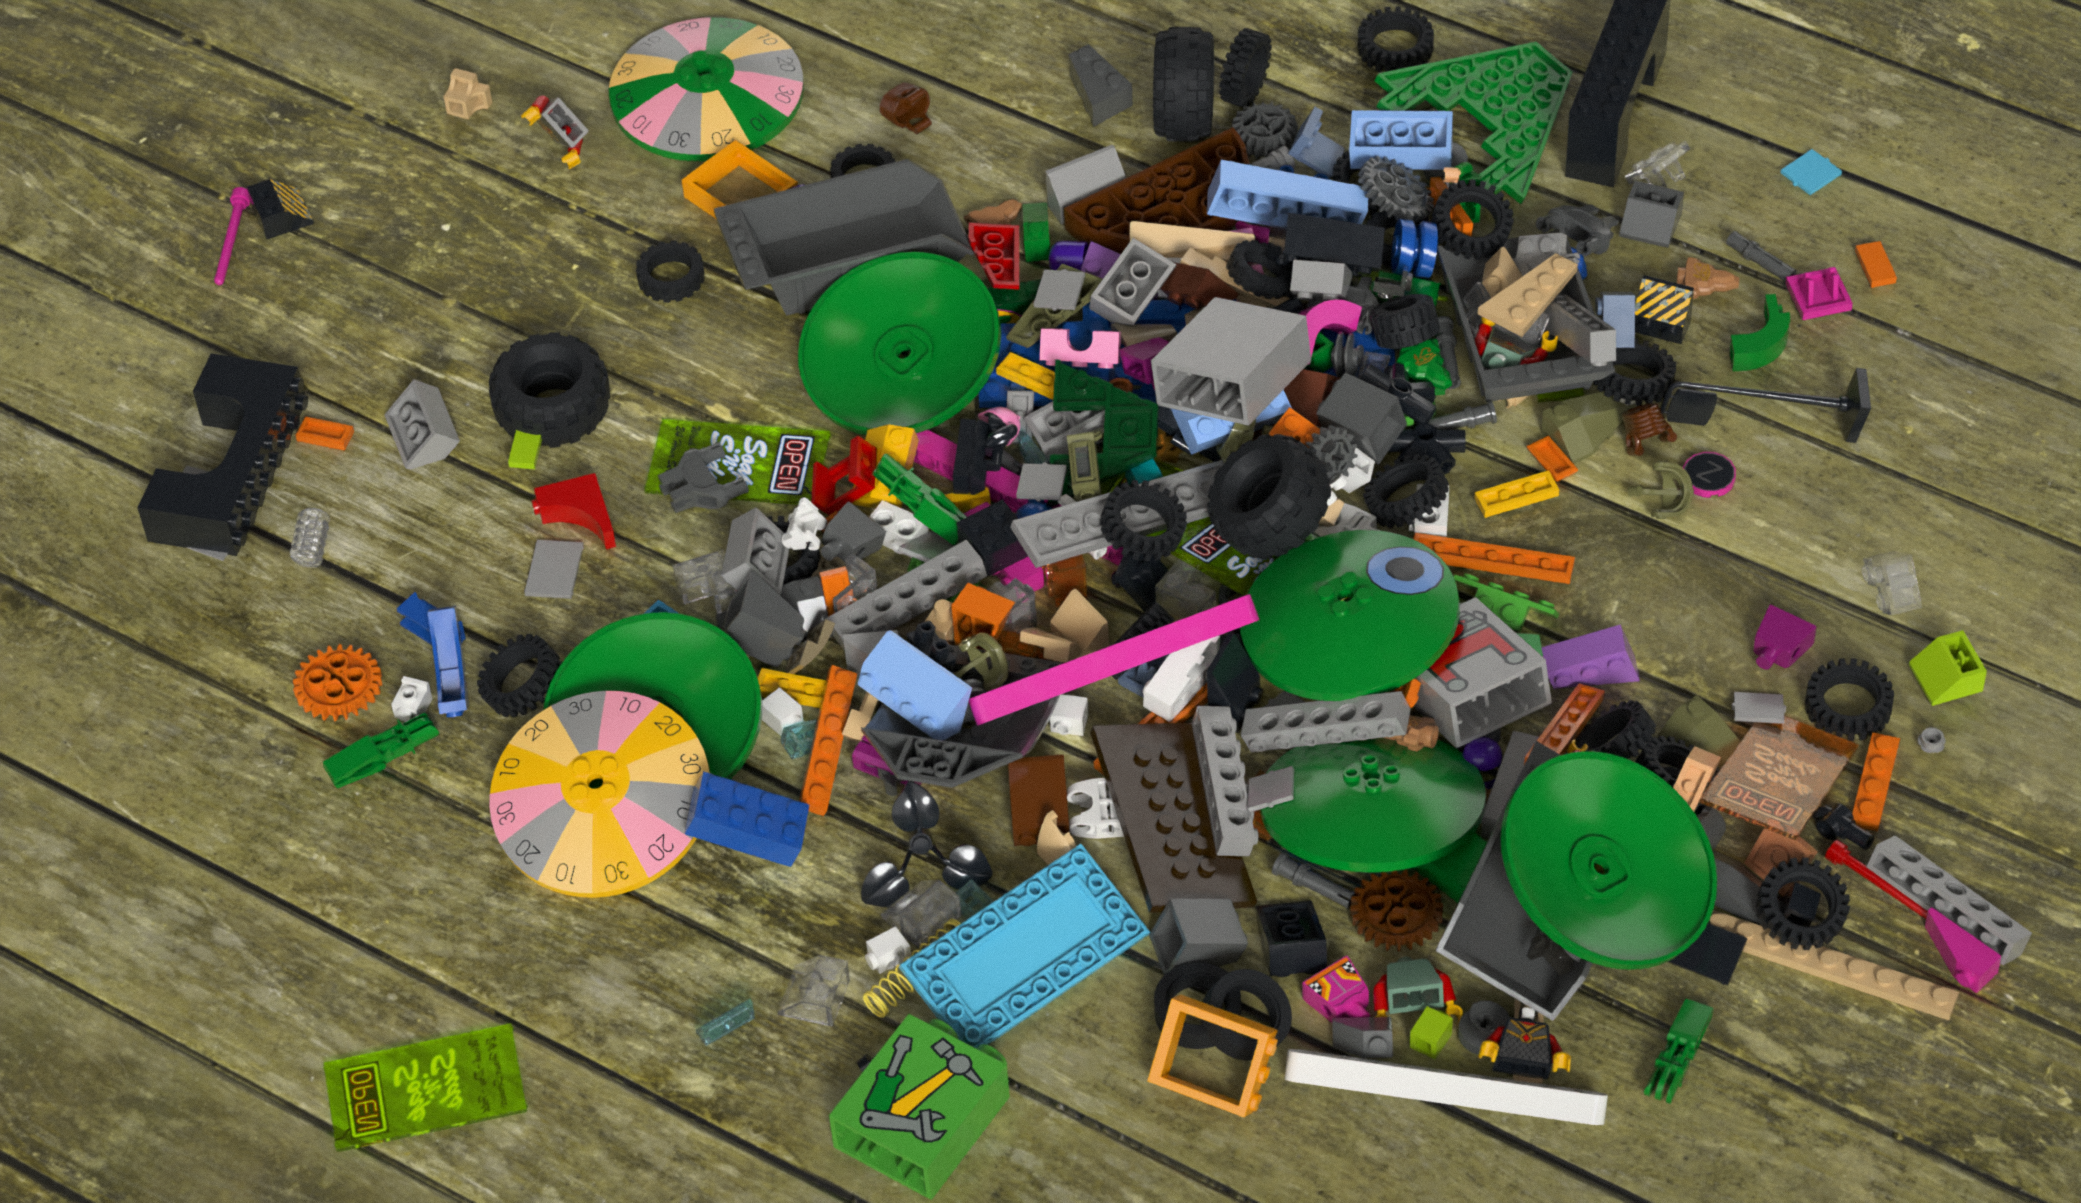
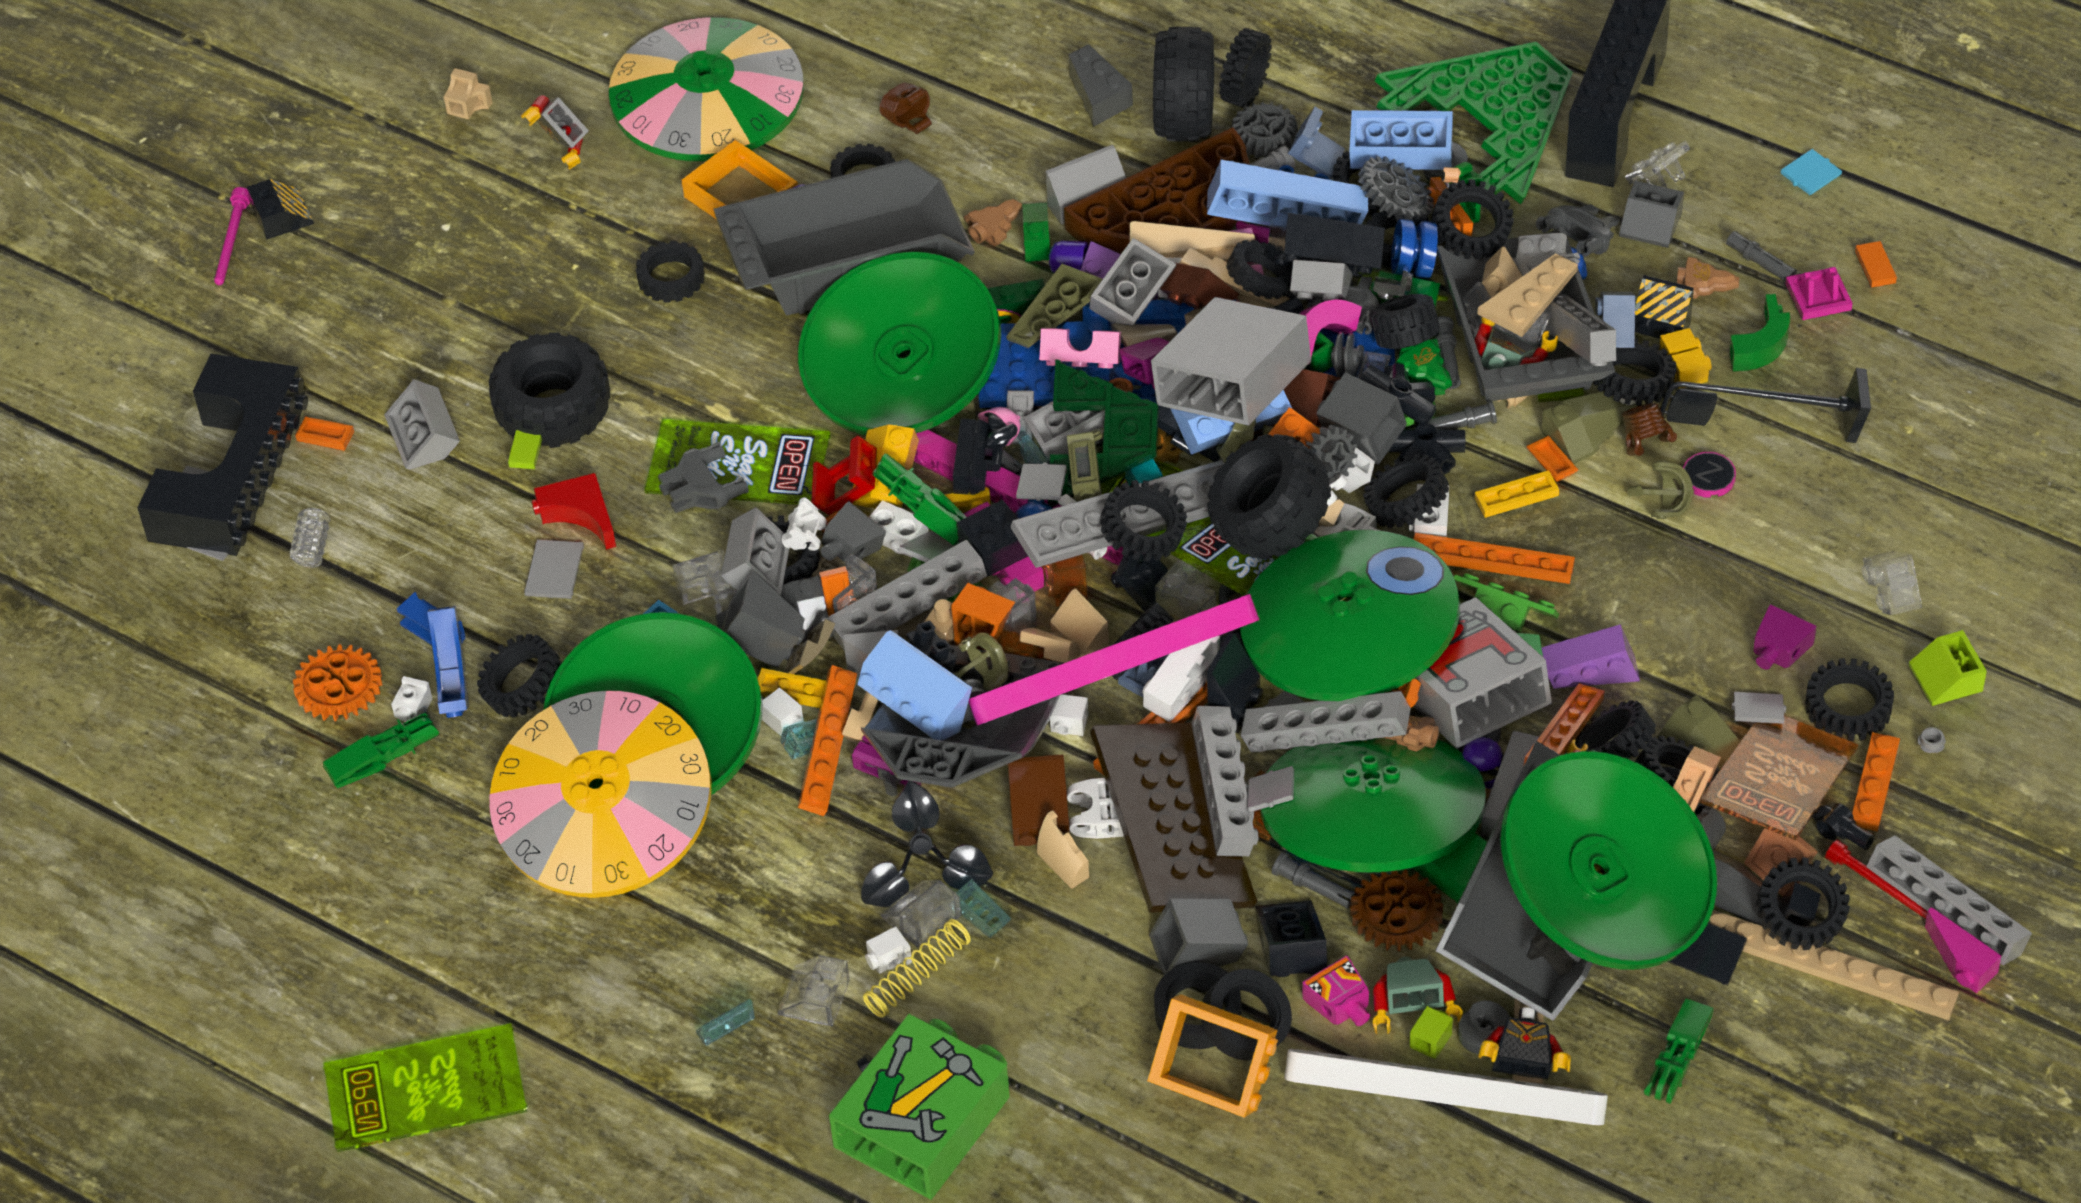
(747, 819): blue brick -> none
(997, 252): red wedge -> none
(1025, 949): medium azure tile -> none
(1027, 374): yellow tile -> none
(1059, 289): light grey piece -> none
(1364, 1036): dark grey slope -> none
(1395, 20): black tyre -> none
(1688, 355): none -> yellow piece

